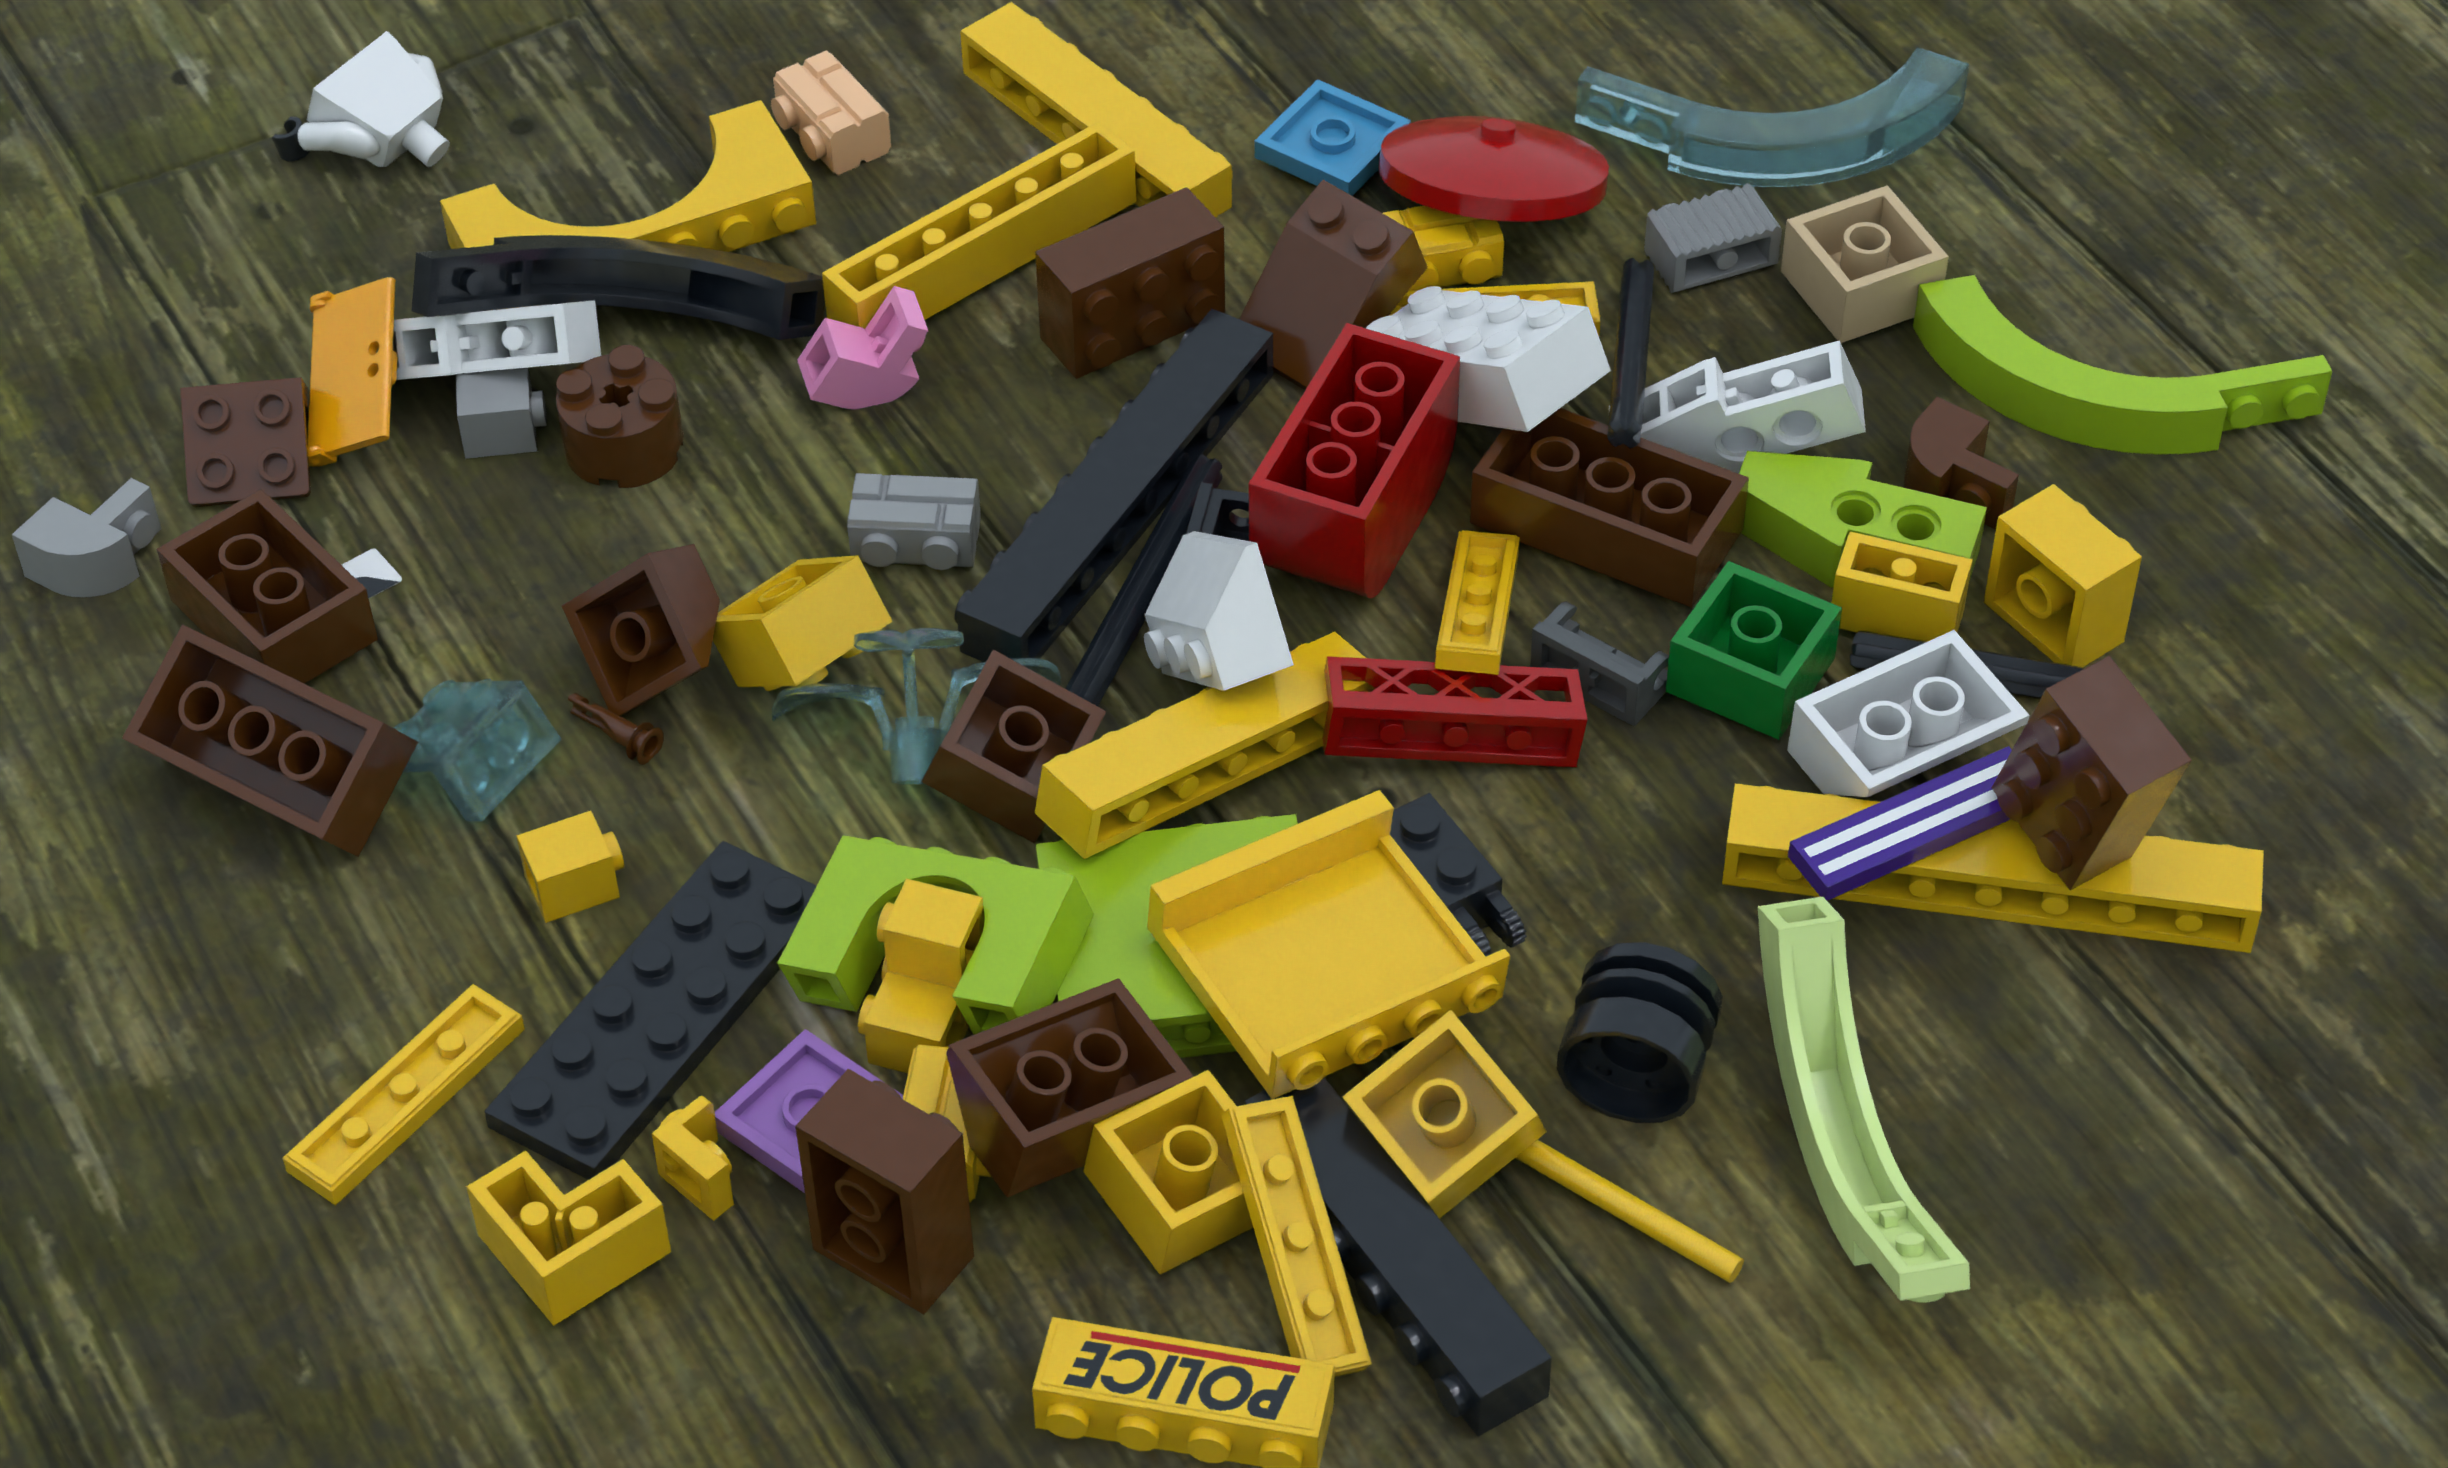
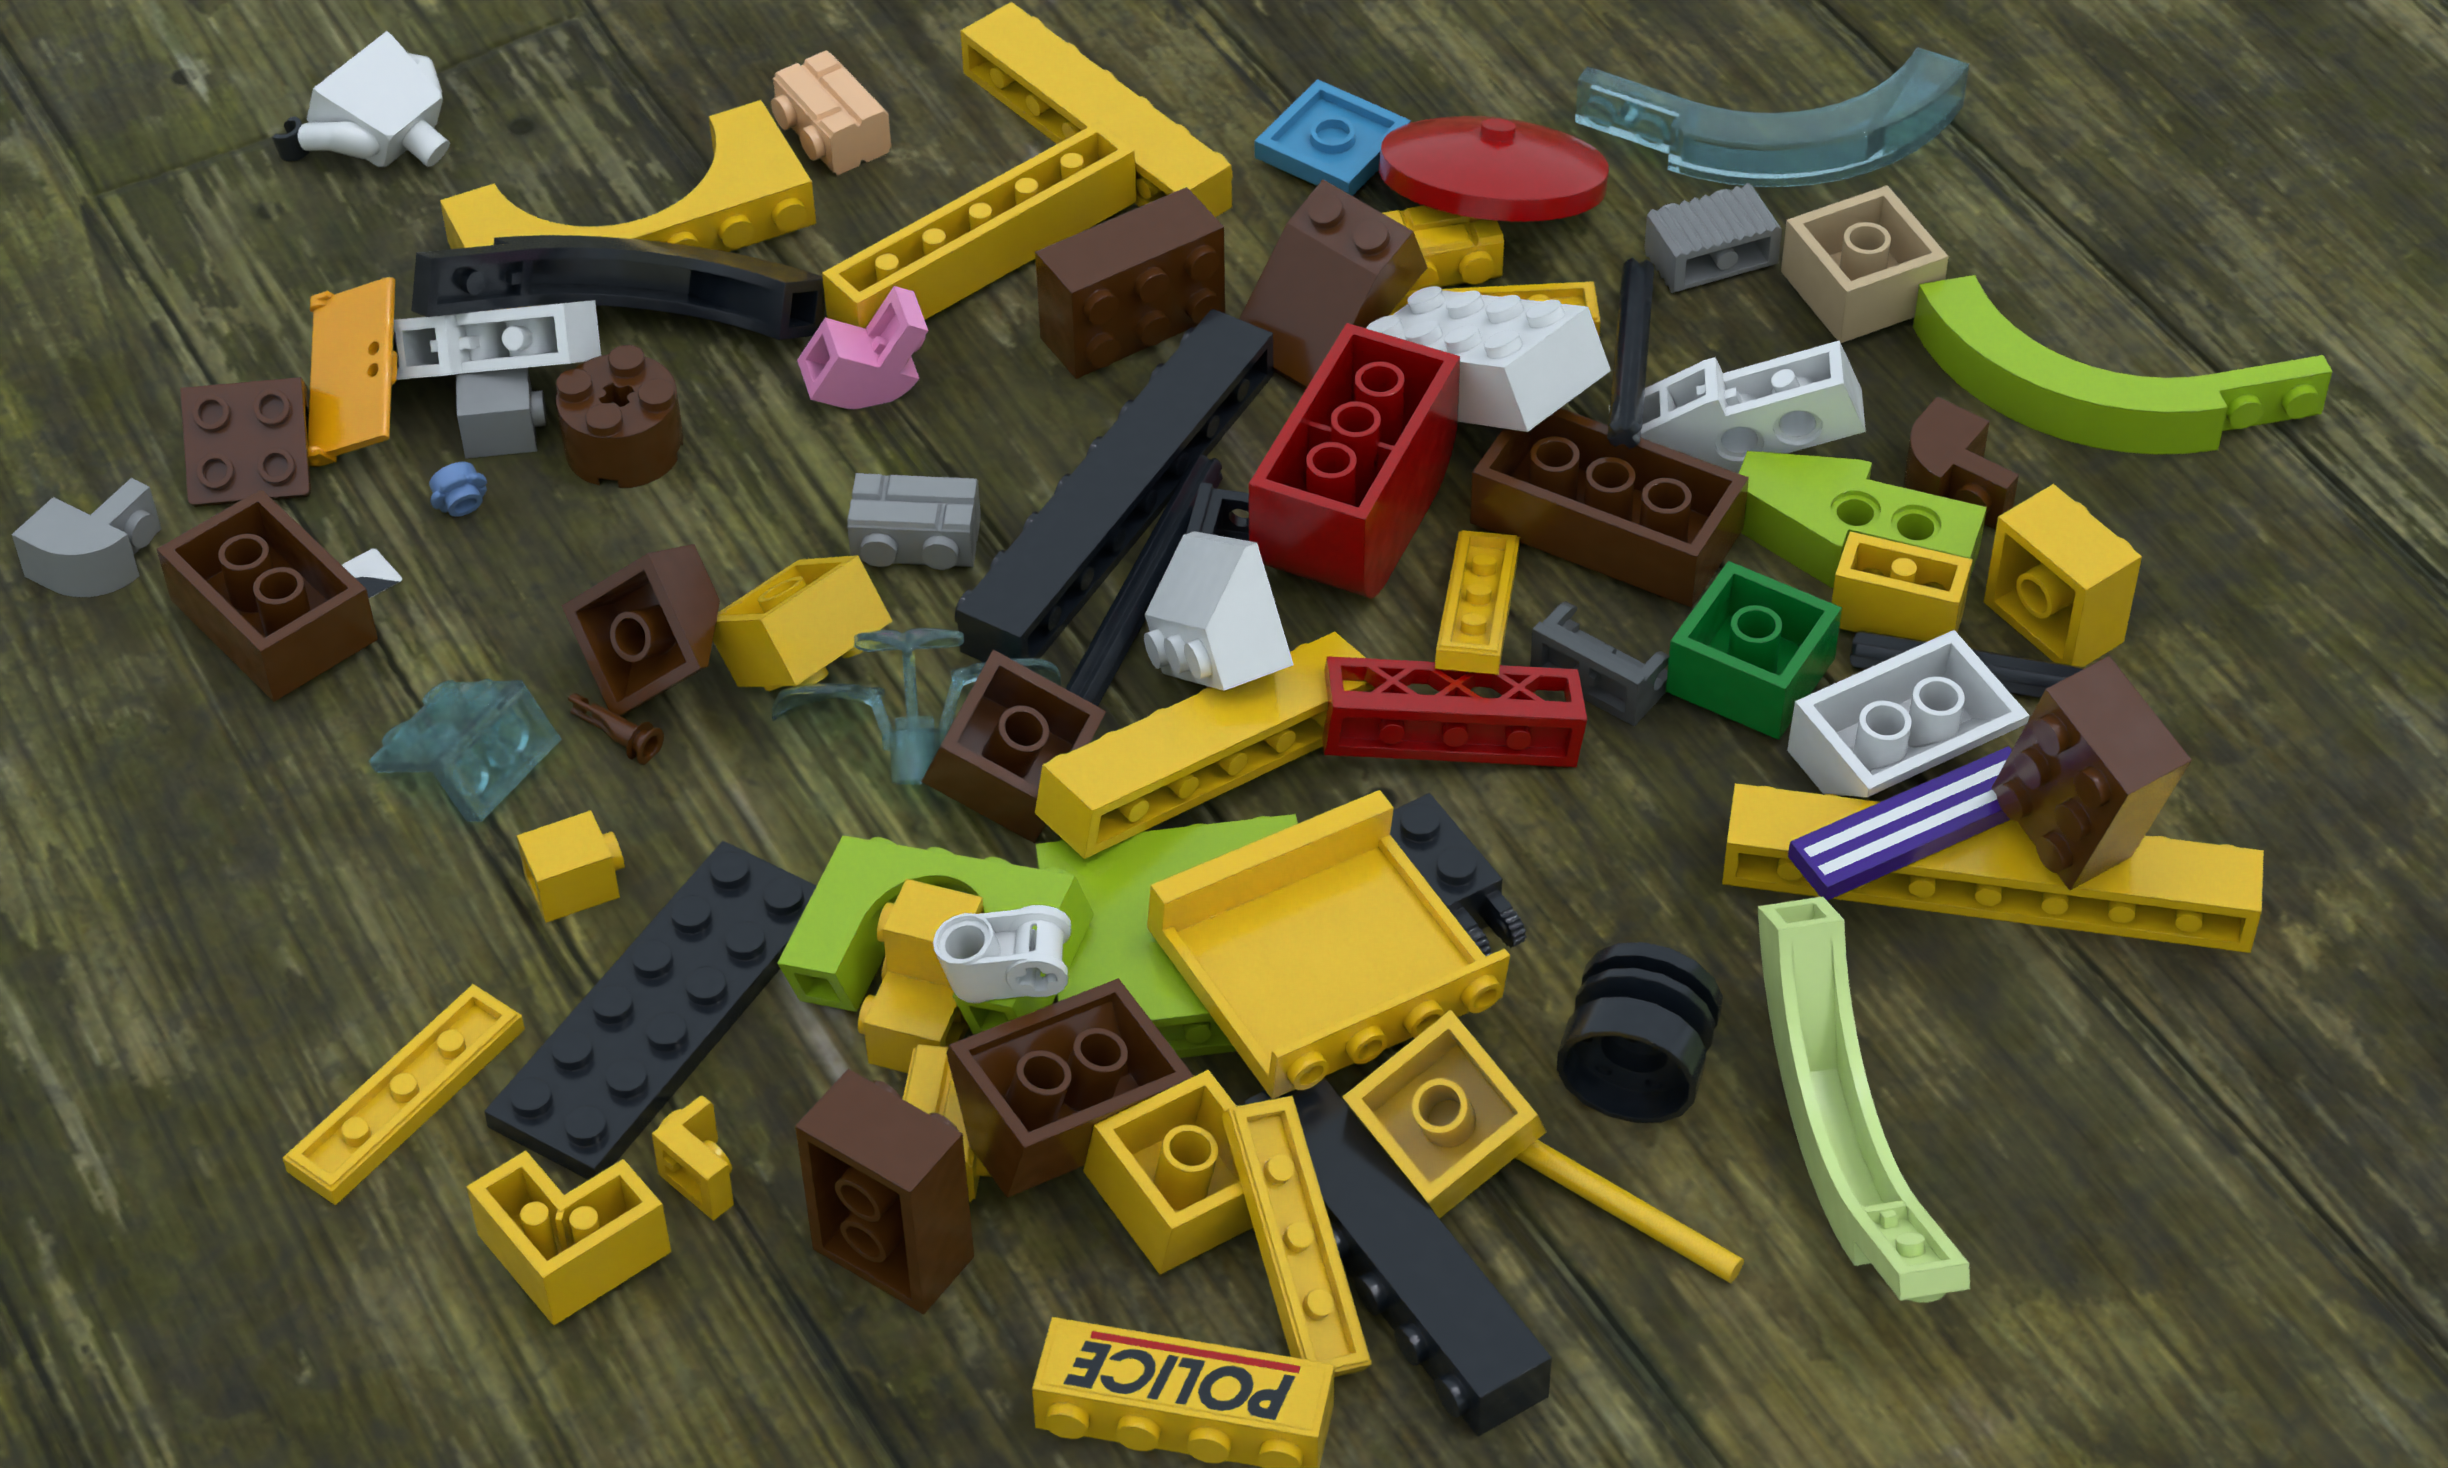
(270, 740): reddish brown brick -> none
(457, 489): none -> medium blue plate
(770, 1105): medium lavender plate -> none
(1002, 956): none -> white piece

